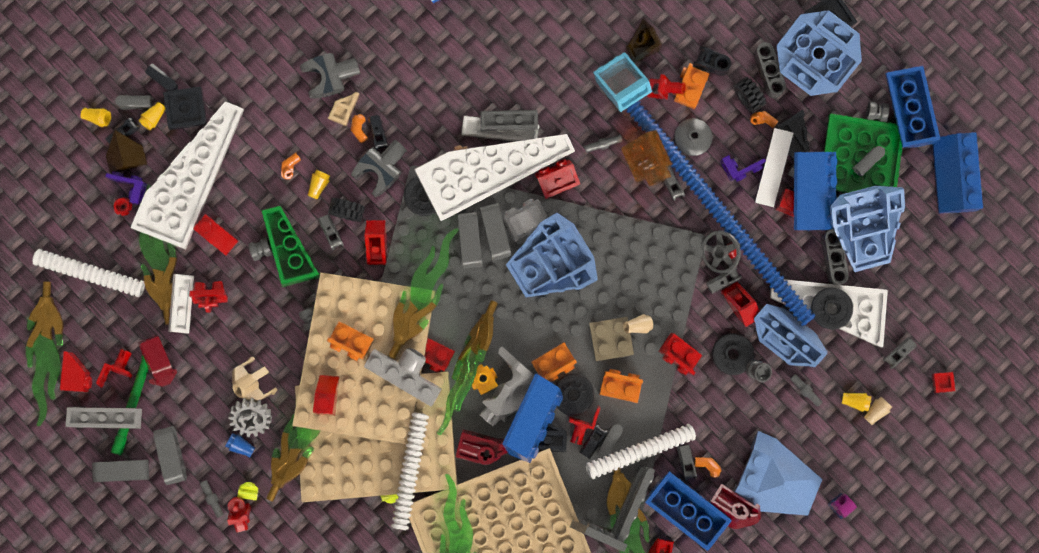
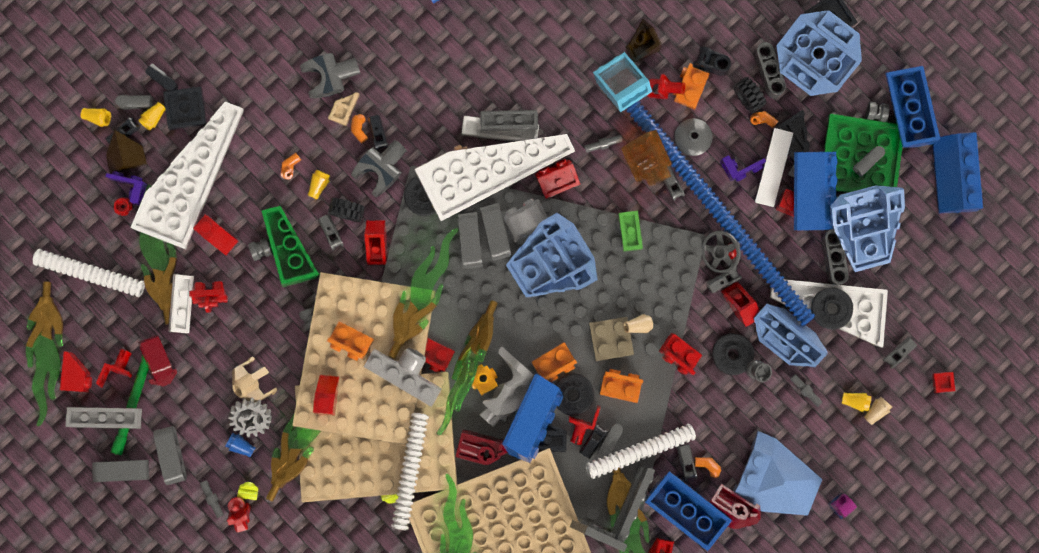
(630, 231): none -> bright green plate

